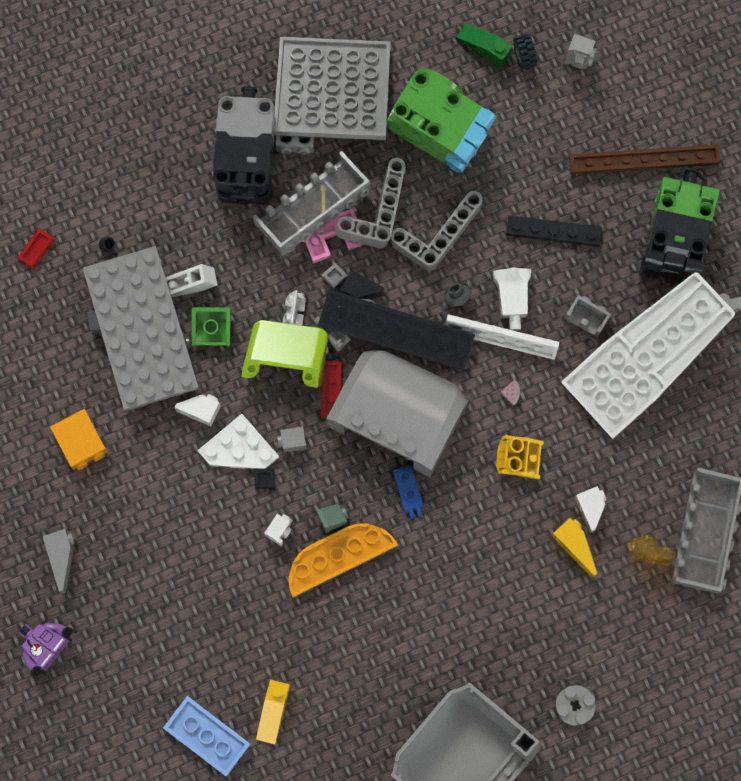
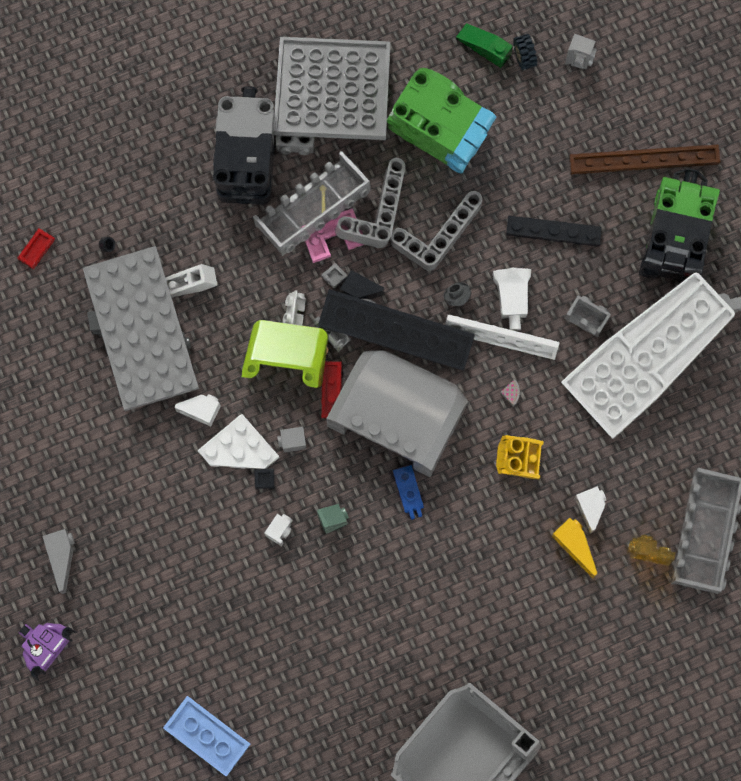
(79, 440): light orange panel -> none
(211, 326): bright green slope -> none
(272, 711): yellow slope -> none
(337, 555): light orange plate -> none
(565, 711): light grey plate -> none

